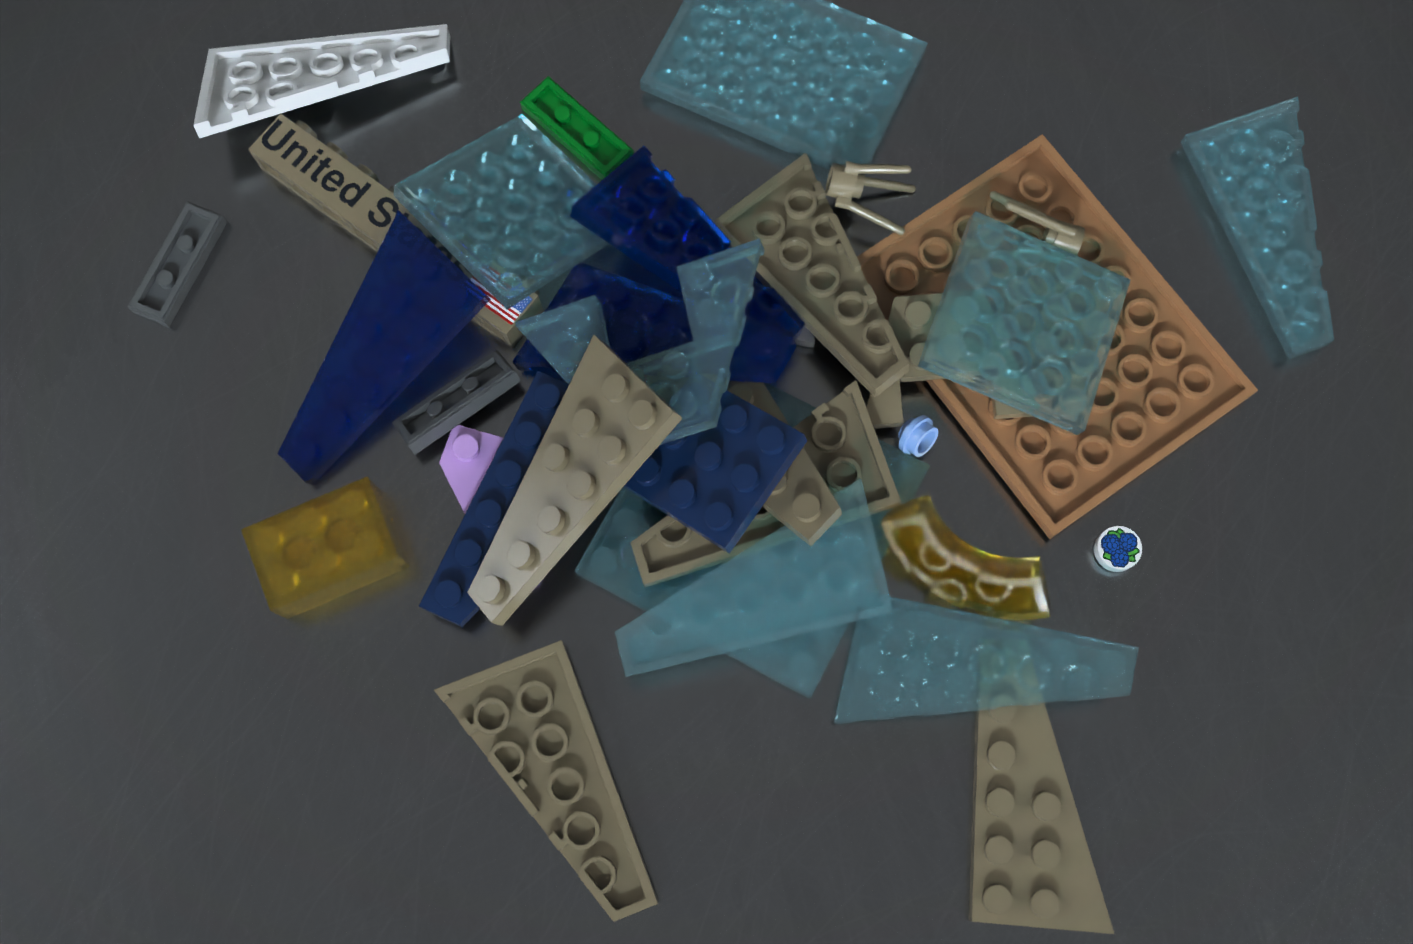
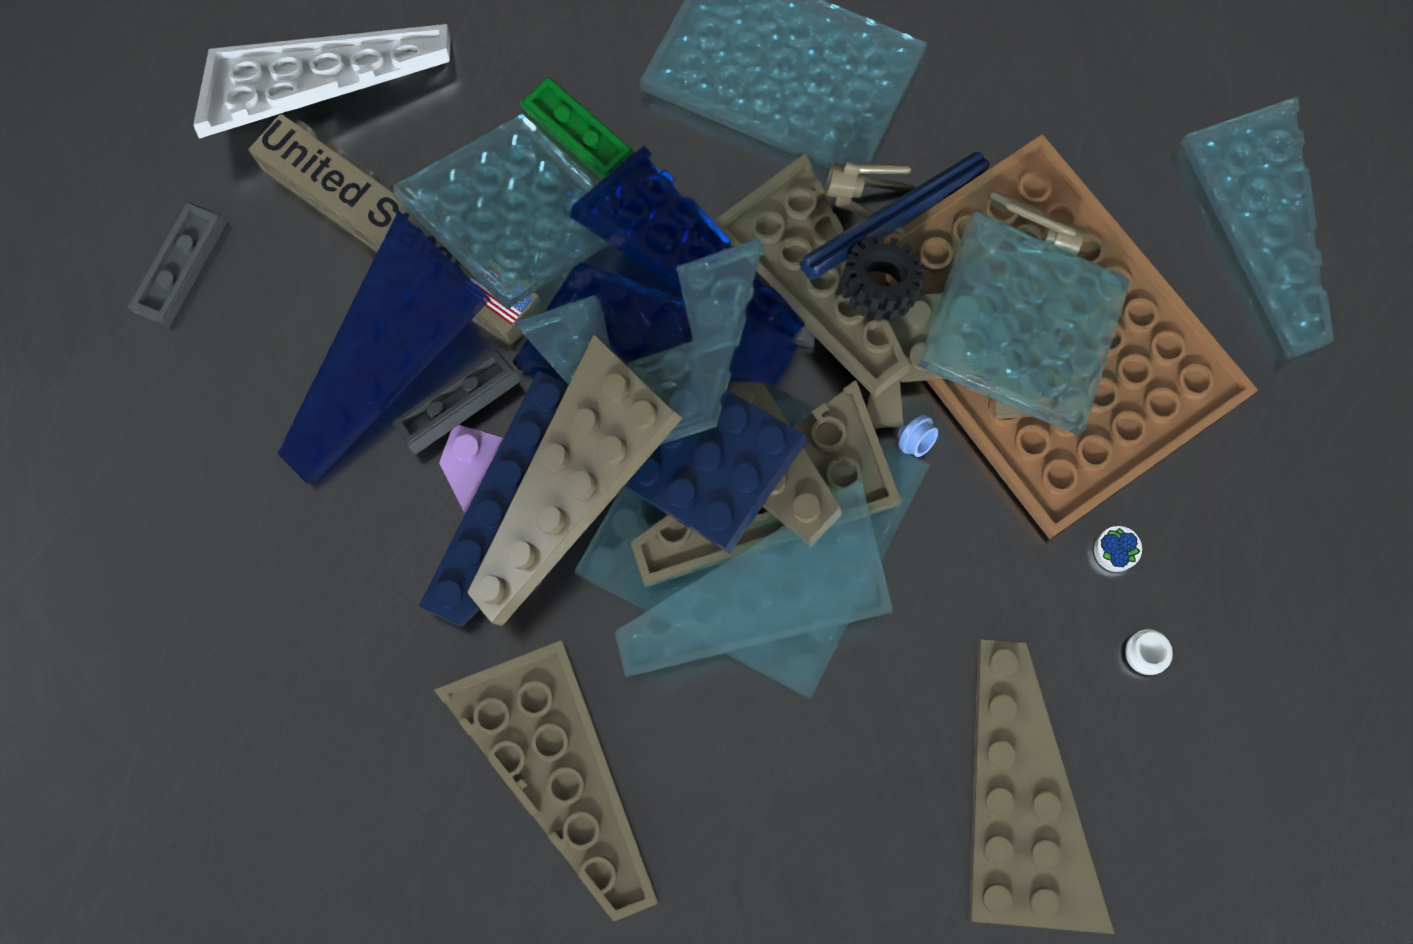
(325, 548): clear yellow brick -> none
(886, 259): none -> black tyre
(894, 214): none -> dark blue axle
(960, 661): clear light blue wing -> none
(961, 573): clear yellow brick -> none
(1148, 652): none -> white plate

